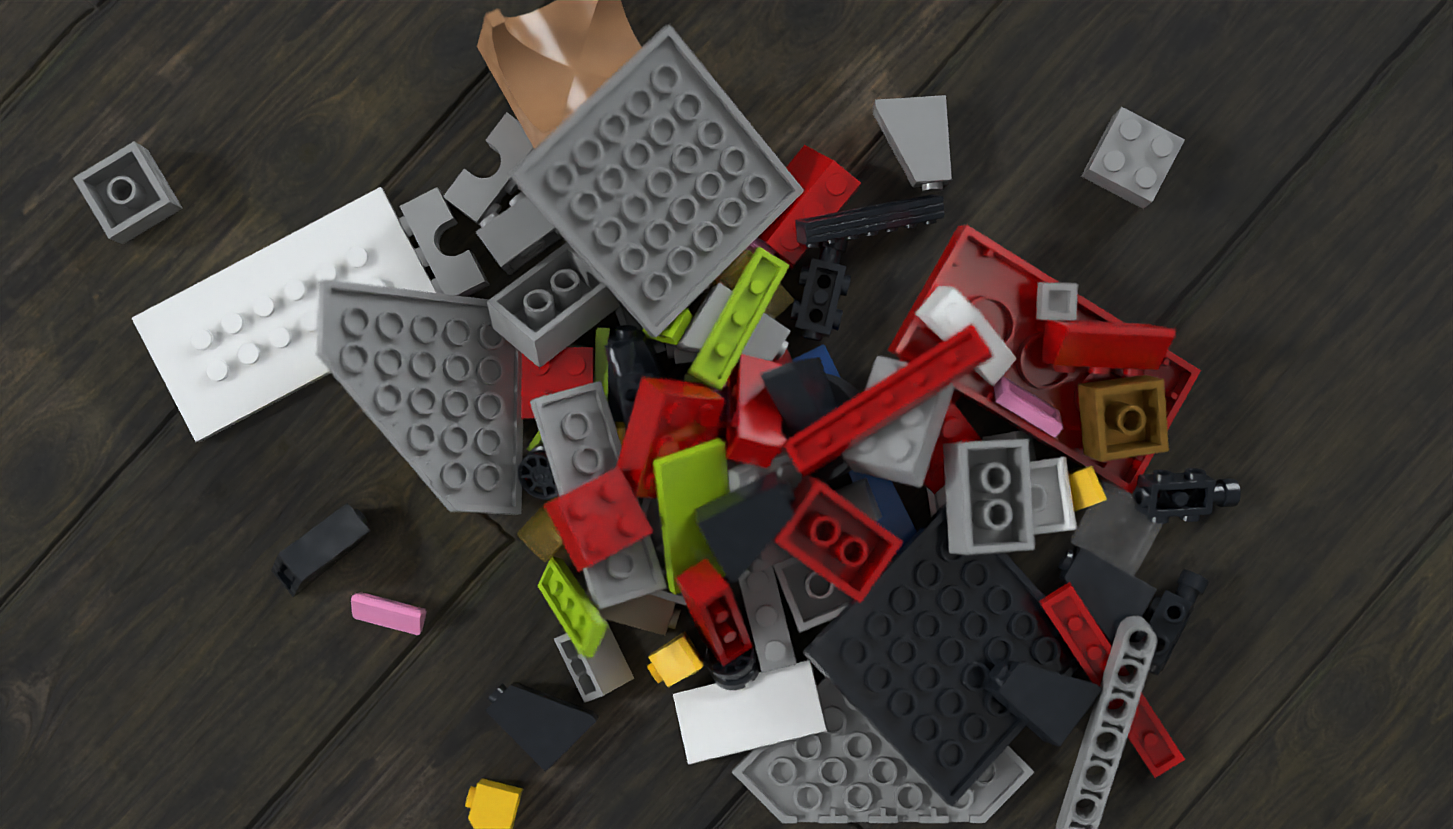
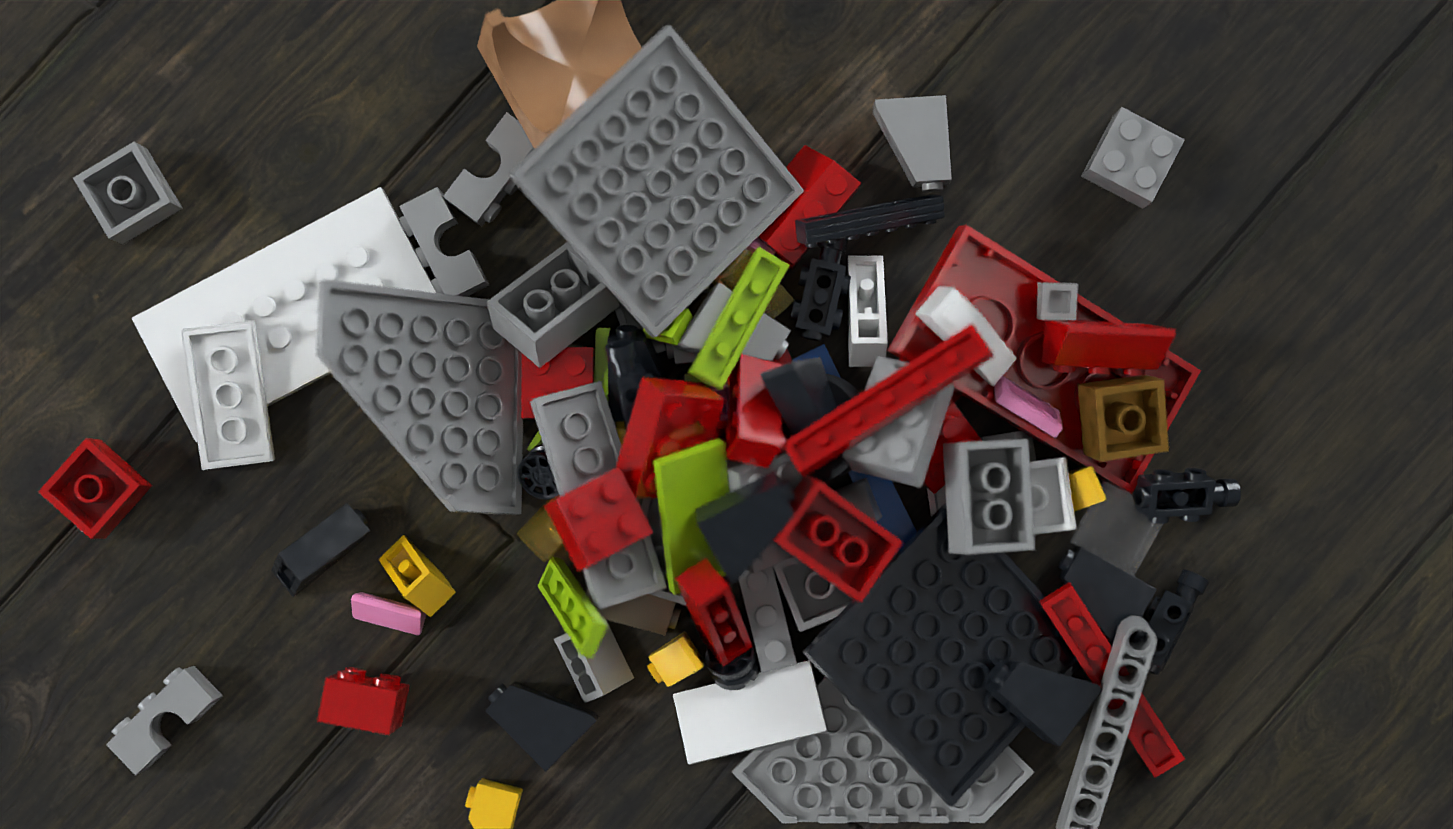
(95, 488): none -> red brick
(140, 740): none -> light grey arch
(228, 394): none -> white tile
(363, 701): none -> red brick
(416, 576): none -> yellow slope
(517, 233): light grey brick -> none
(866, 311): none -> white slope

